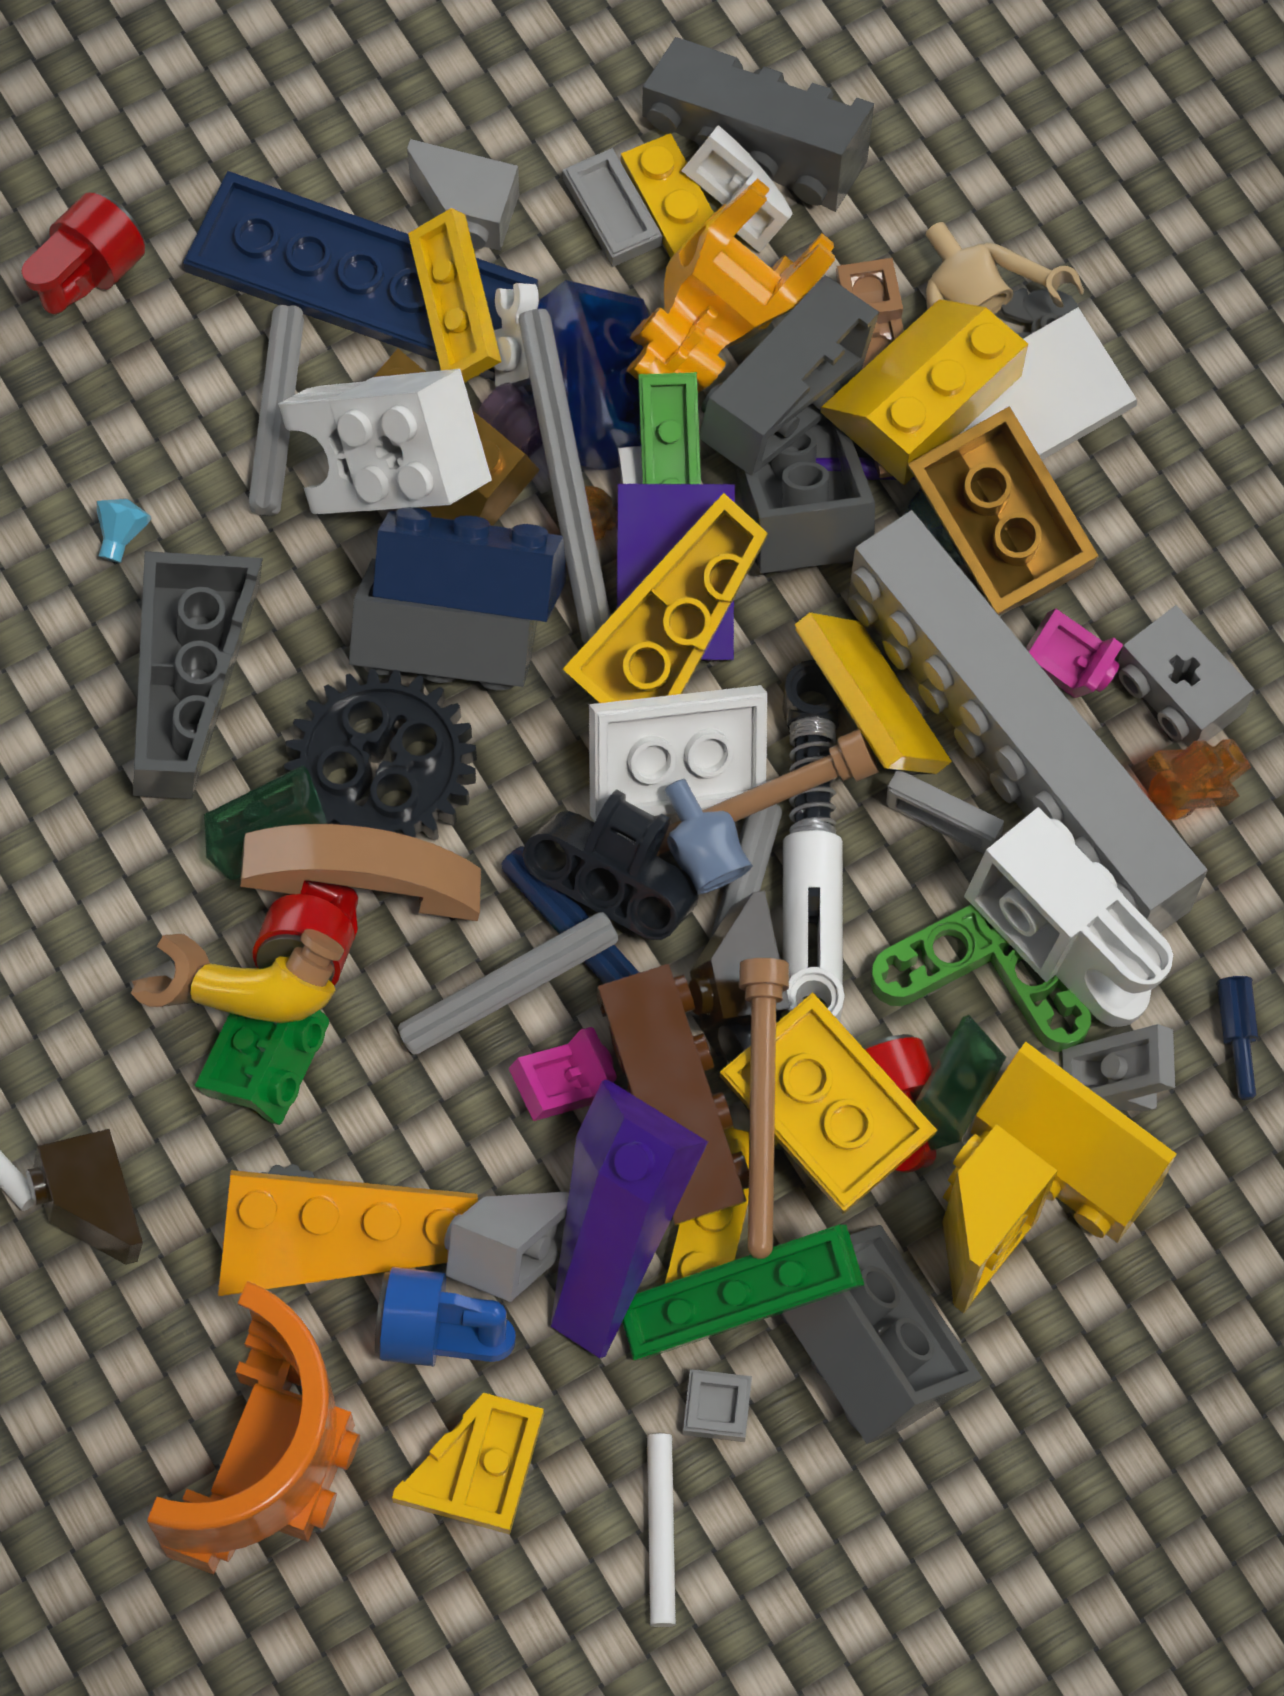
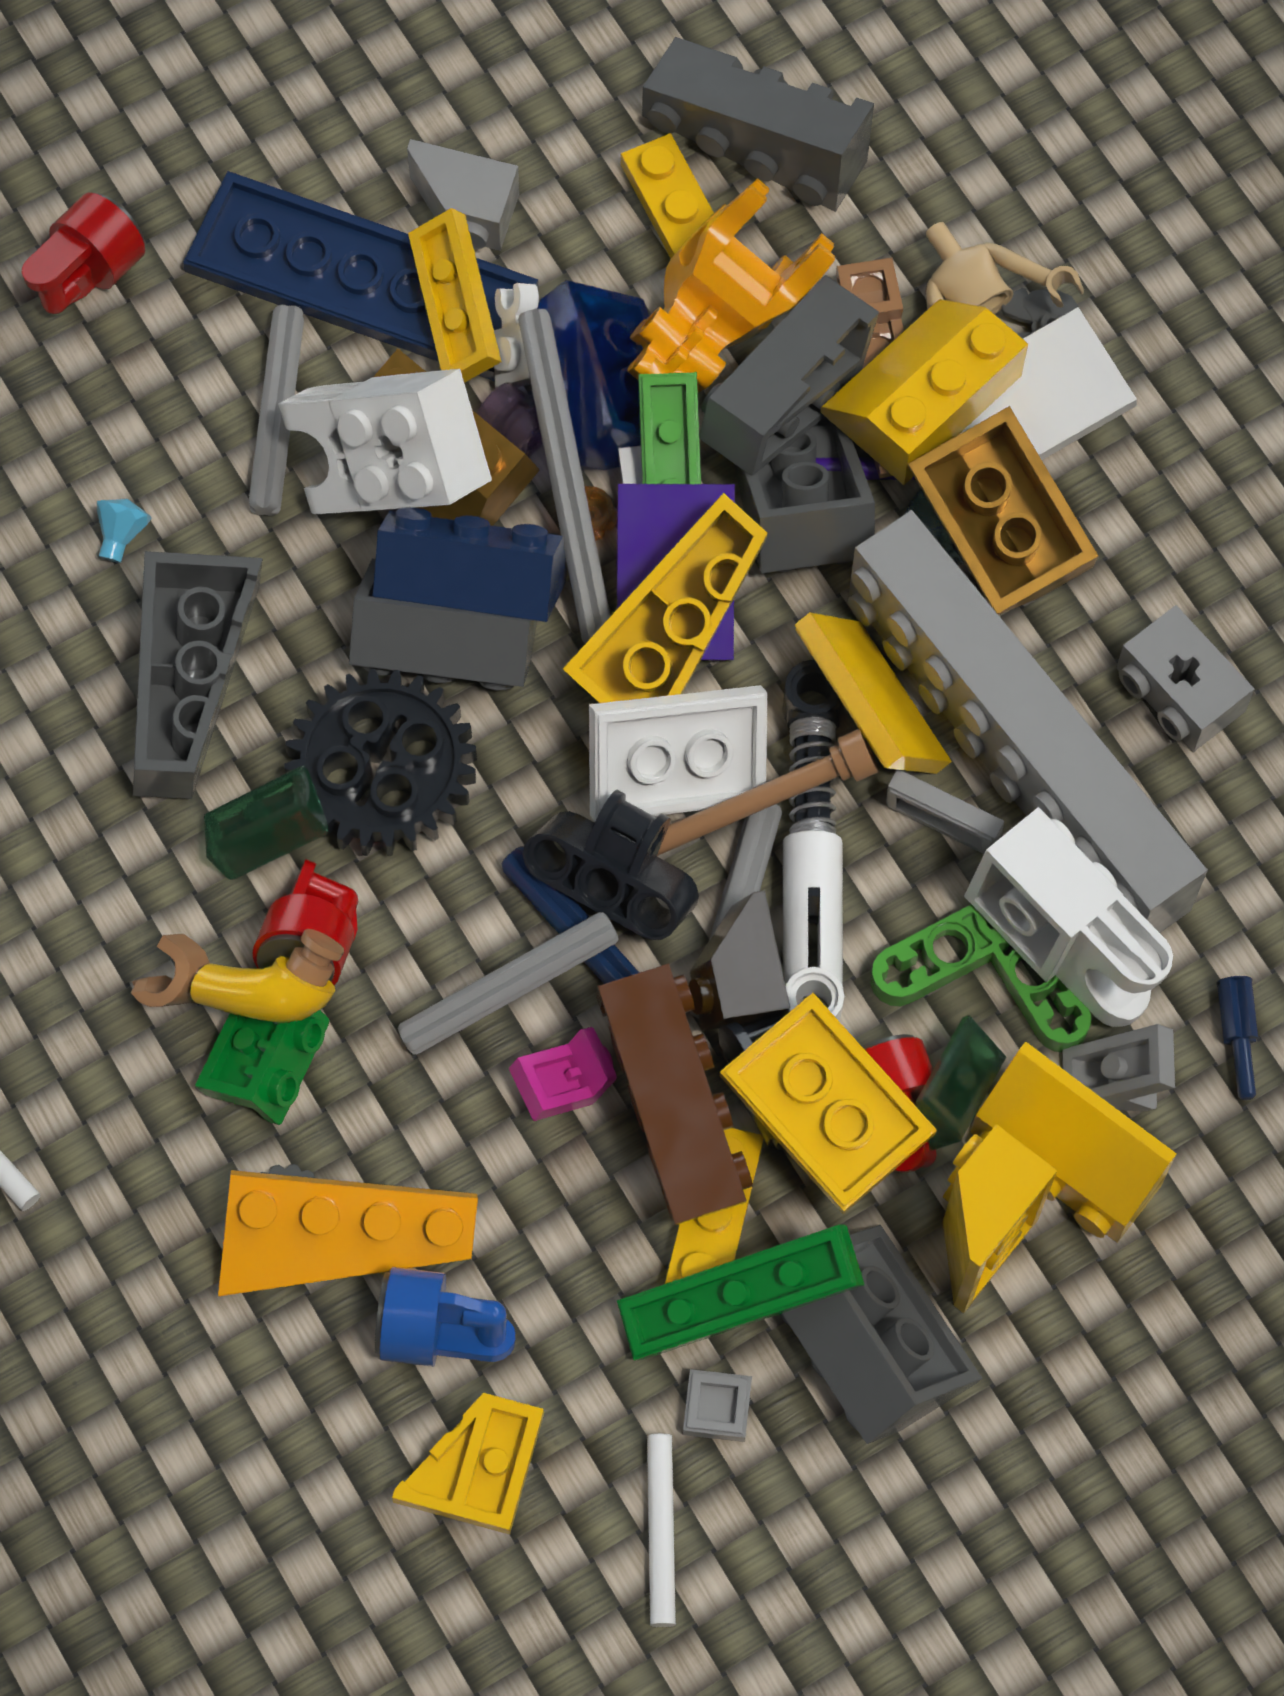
(87, 1193): dark brown slope -> none
(280, 1452): orange piece -> none
(362, 858): medium nougat slope -> none
(506, 1241): light grey slope -> none
(612, 207): light grey tile -> none
(621, 1198): dark purple wedge -> none
(704, 842): sand blue piece -> none
(726, 171): white slope -> none
(764, 986): medium nougat piece -> none
(1073, 655): dark pink bracket -> none
(1195, 777): clear orange hips -> none

